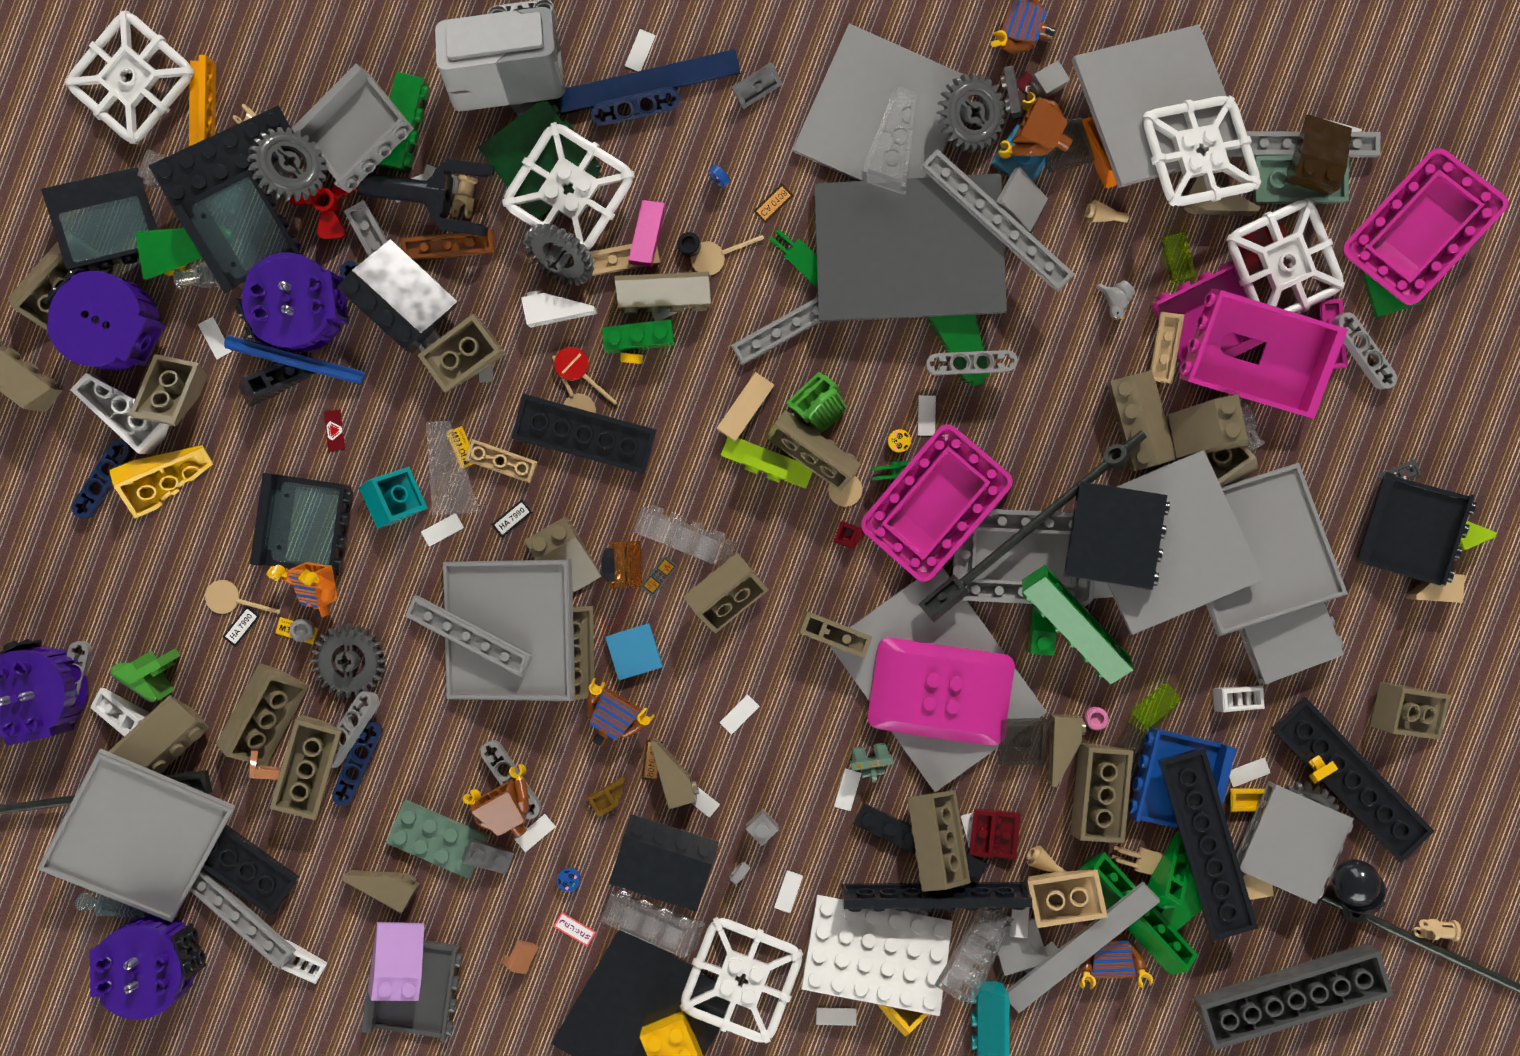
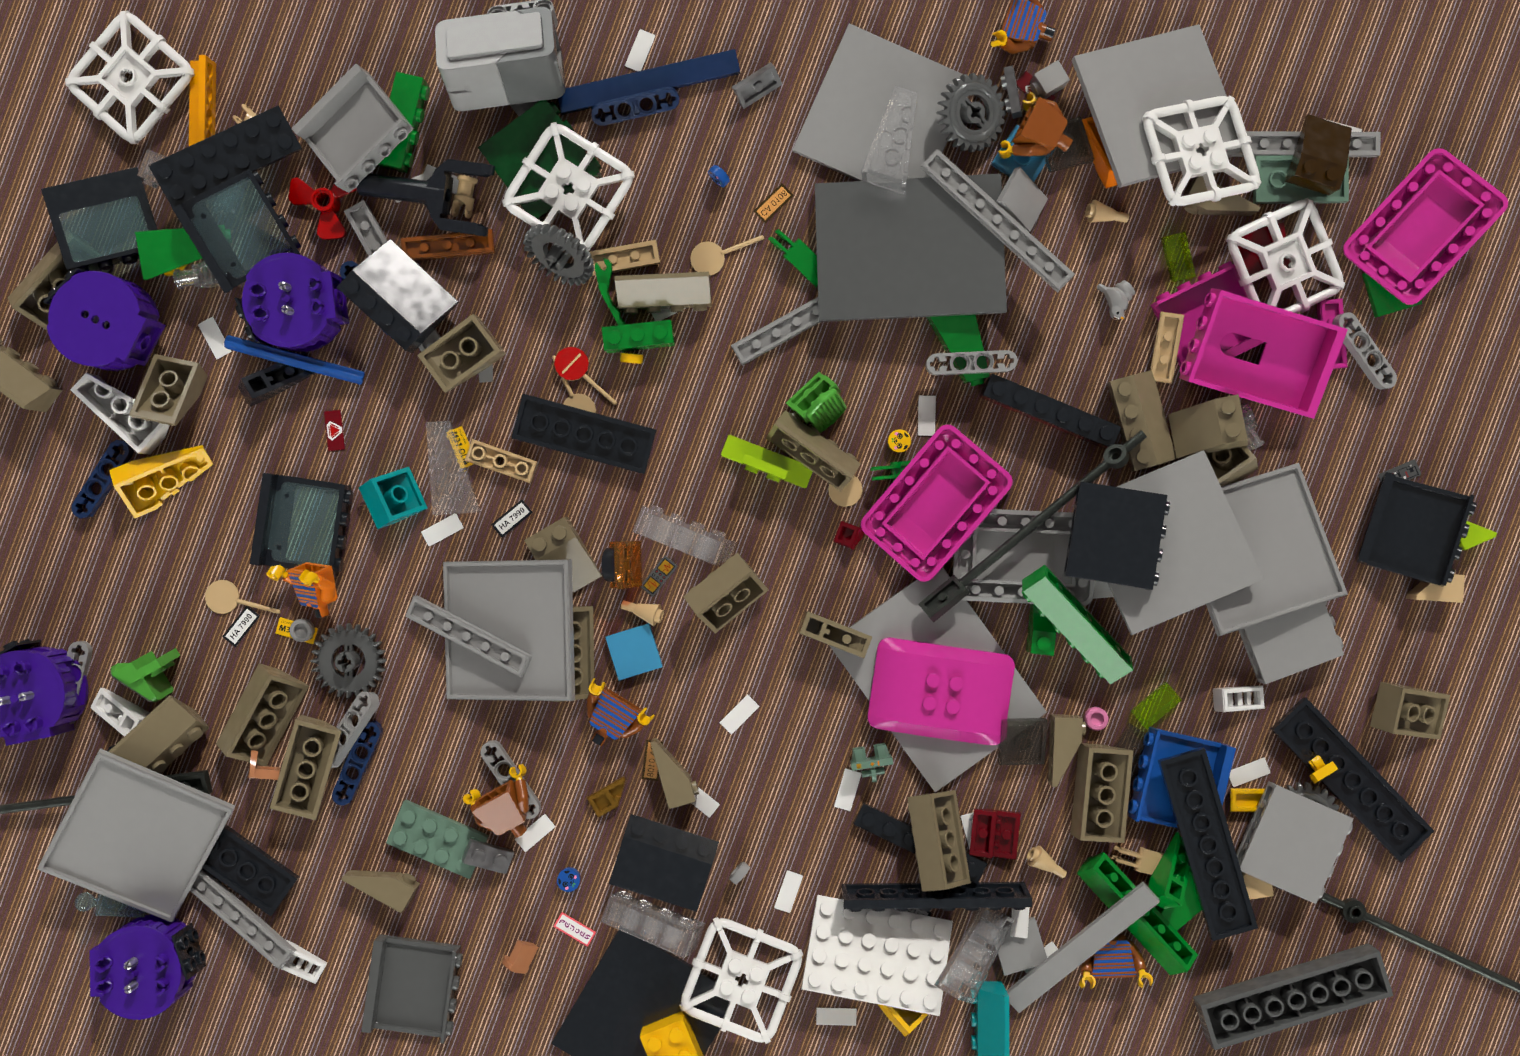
(279, 176): dark grey gear -> none
(396, 962): lavender slope -> none
(548, 309): white slope -> none
(603, 279): none -> green arm
(647, 233): tile -> none
(648, 612): none -> tan cone
(689, 244): black tile -> none
(745, 407): tan tile -> none
(762, 827): light grey brick -> none
(1050, 411): none -> black brick
(1066, 897): tan slope -> none
(1359, 887): black tile -> none
(1435, 930): tan piece -> none

